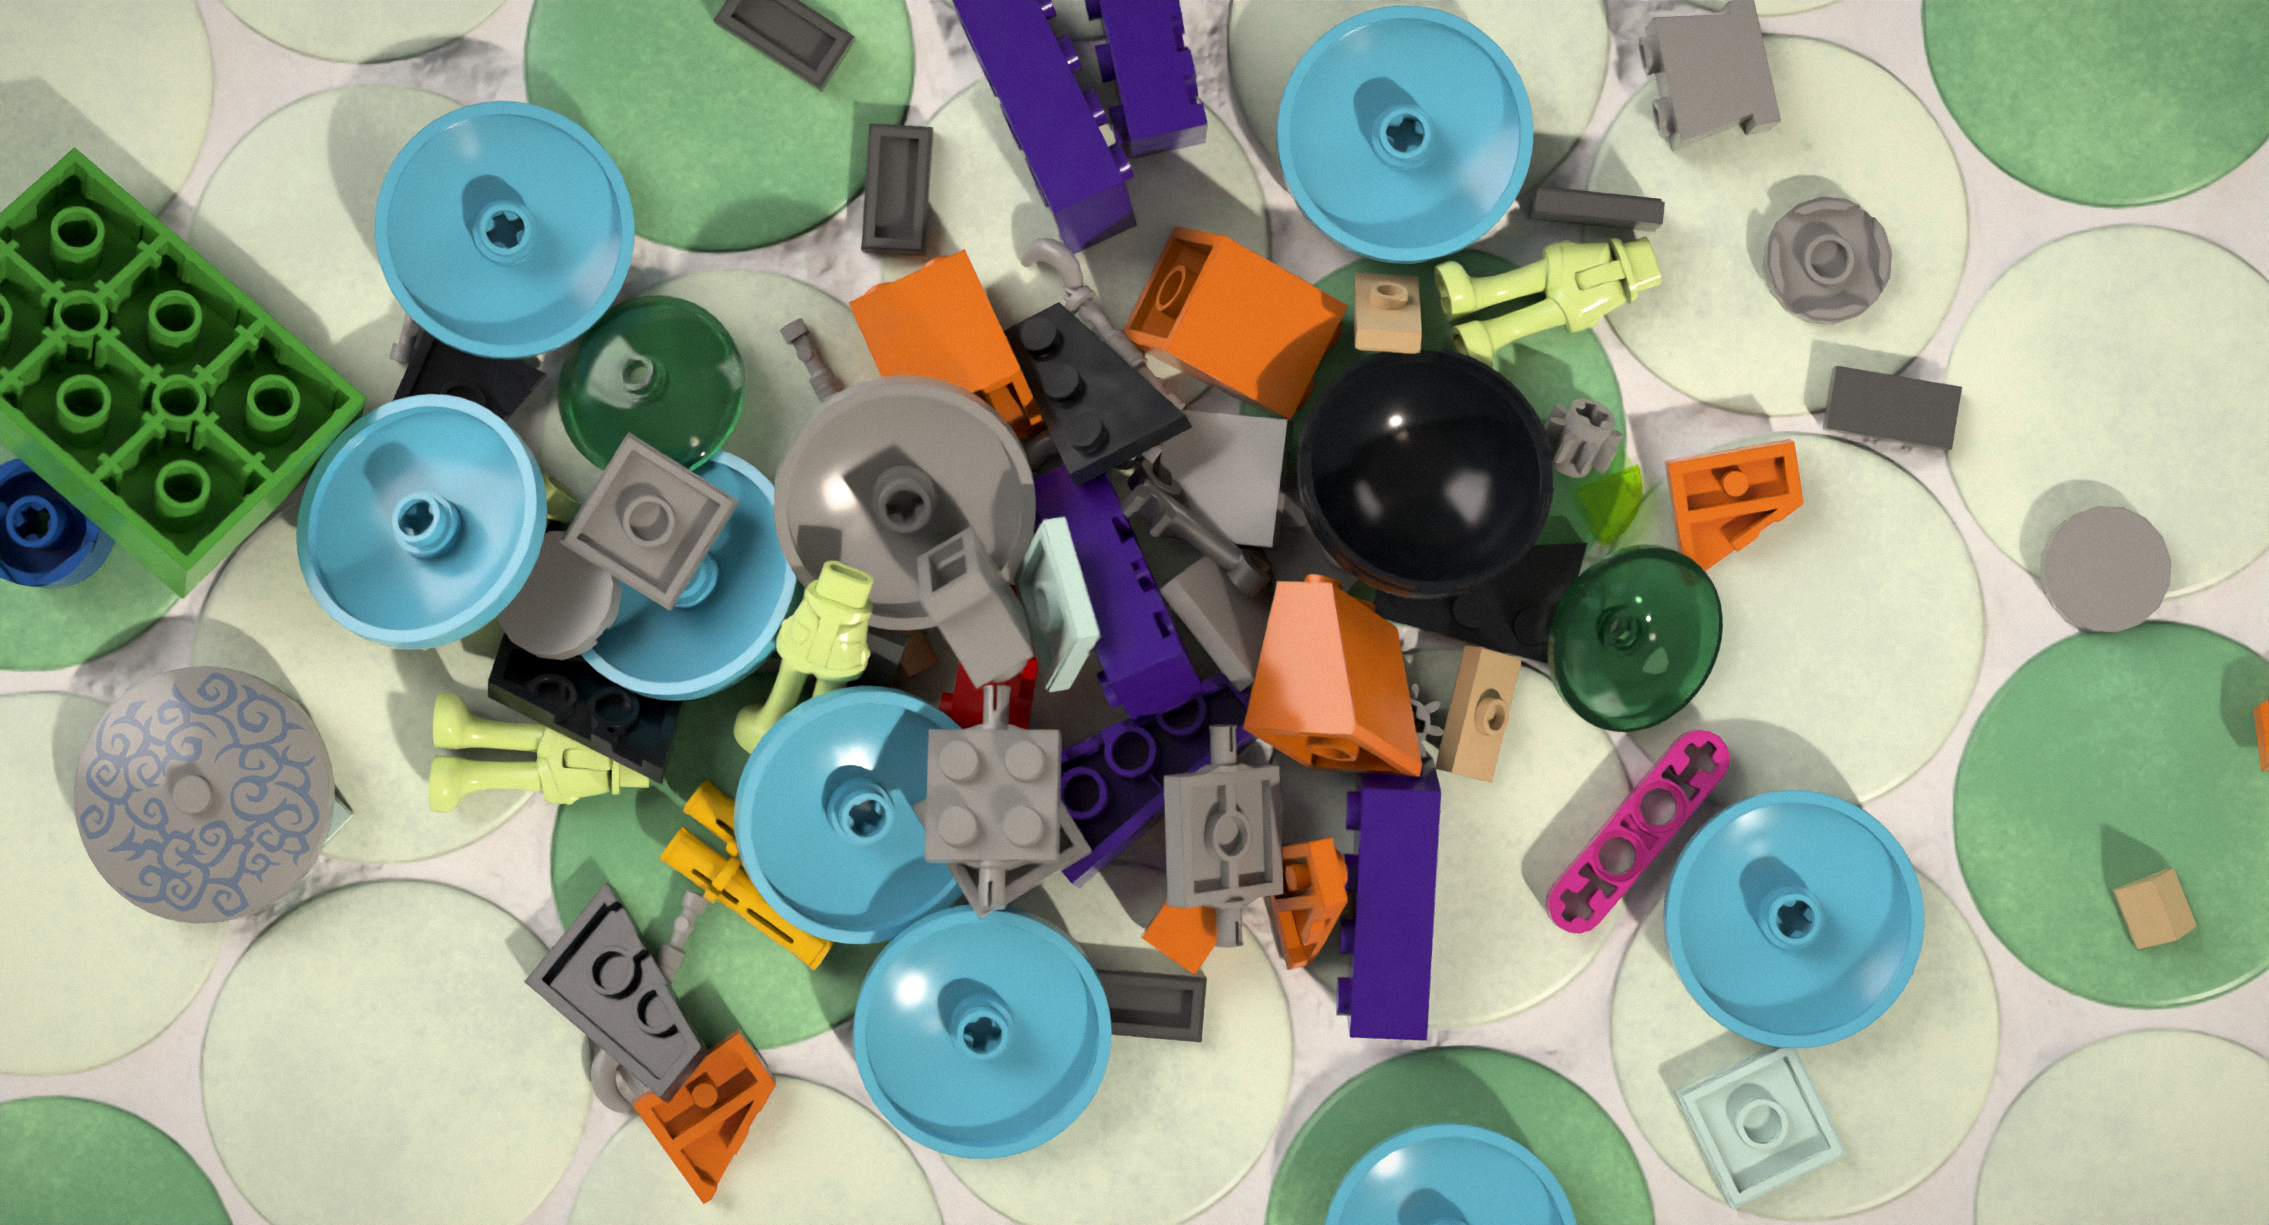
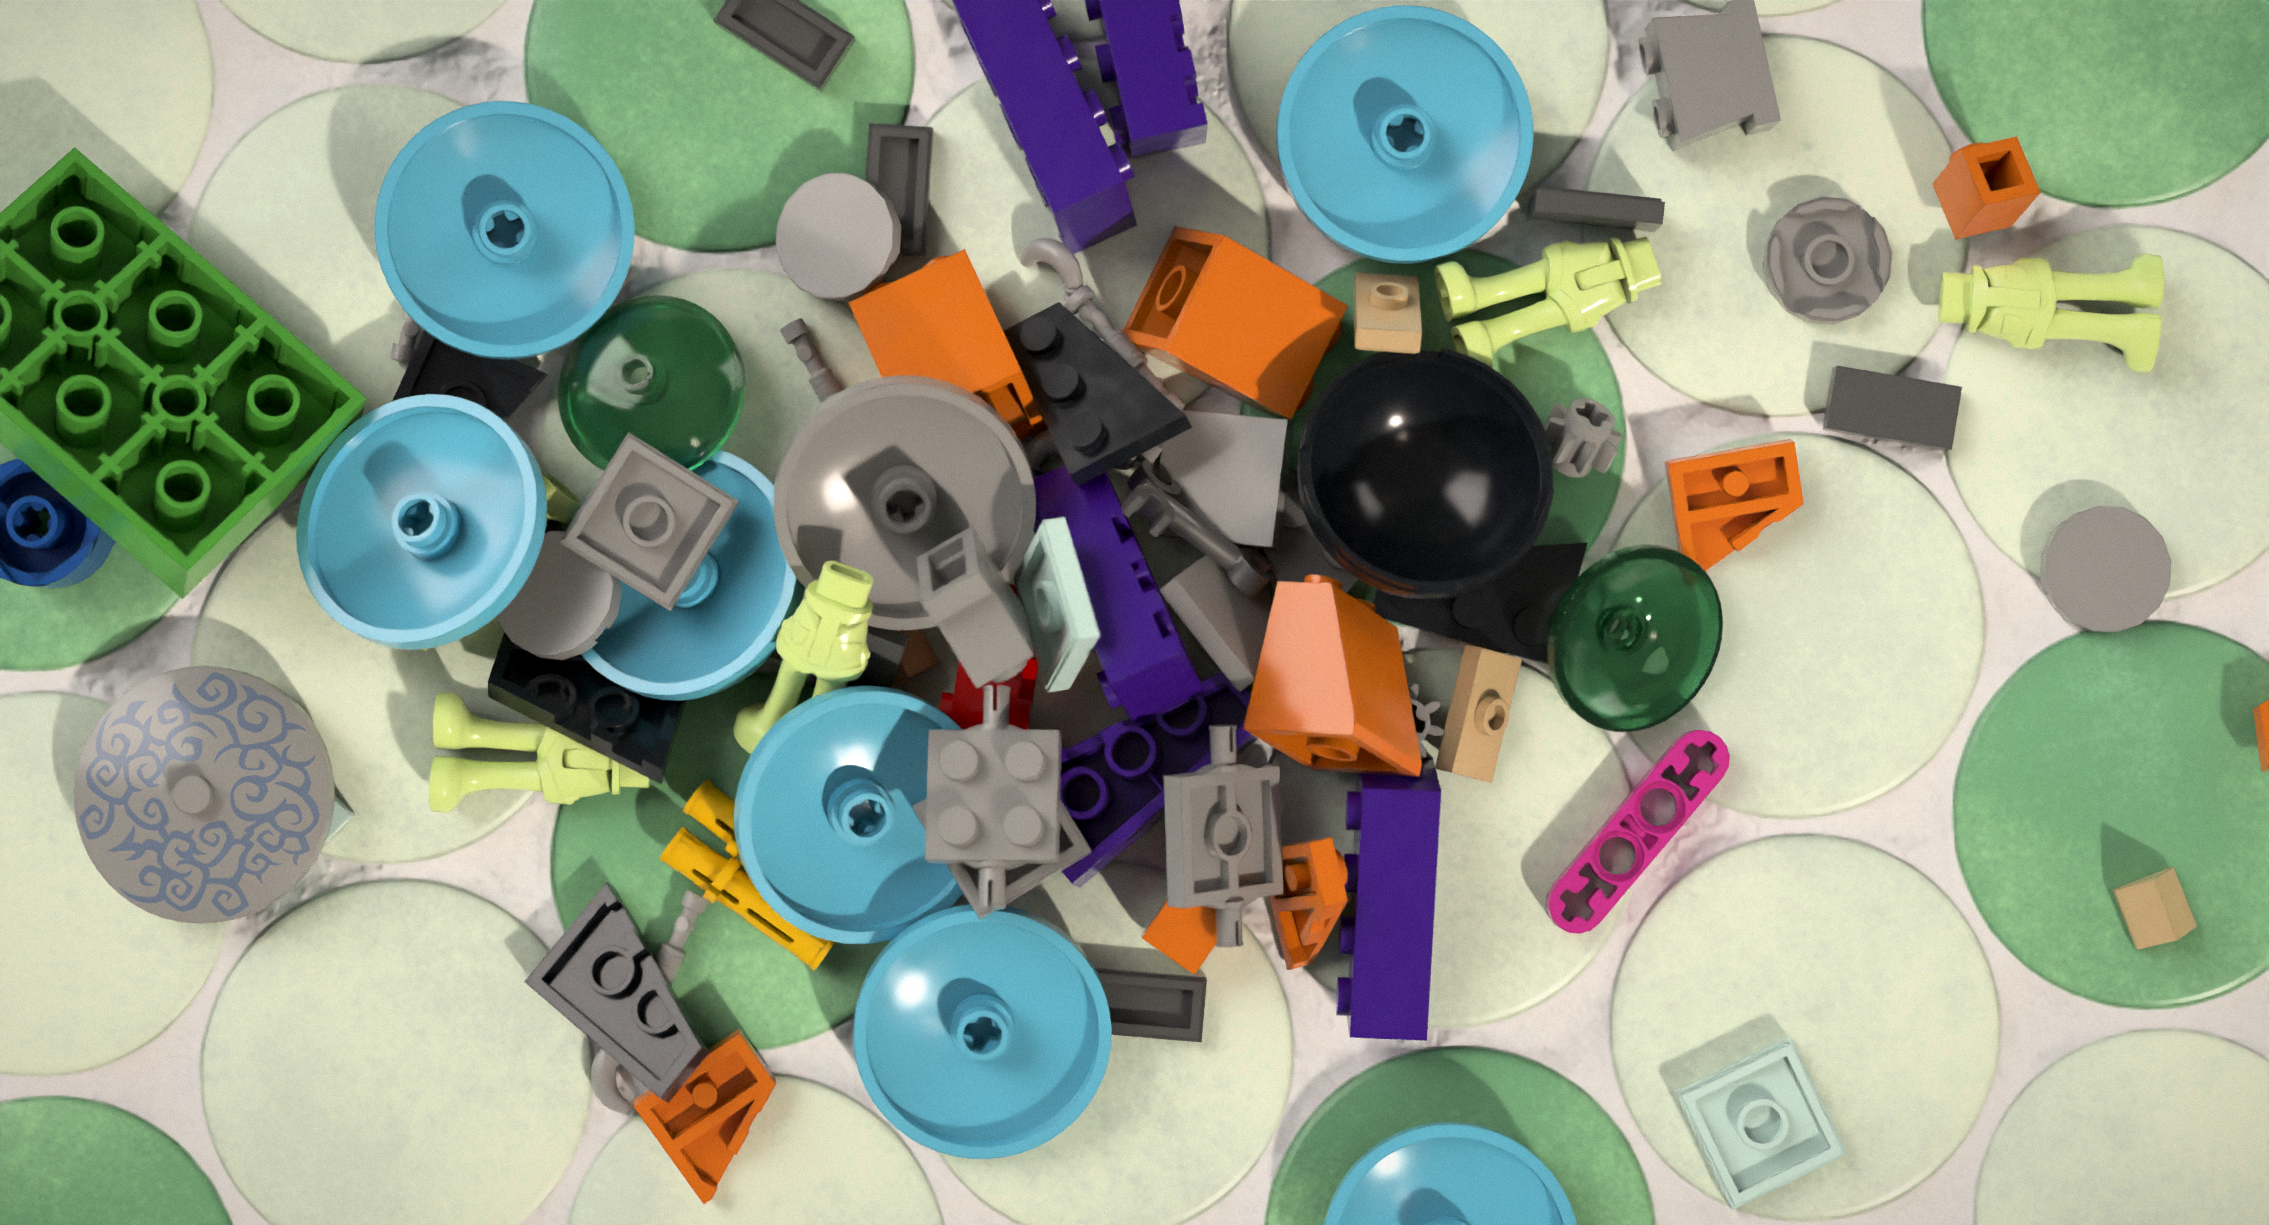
(838, 236): none -> light grey tile
(1612, 503): clear neon green tile -> none
(1793, 918): medium azure dish -> none
(1985, 187): none -> orange brick
(2021, 300): none -> yellowish green piece

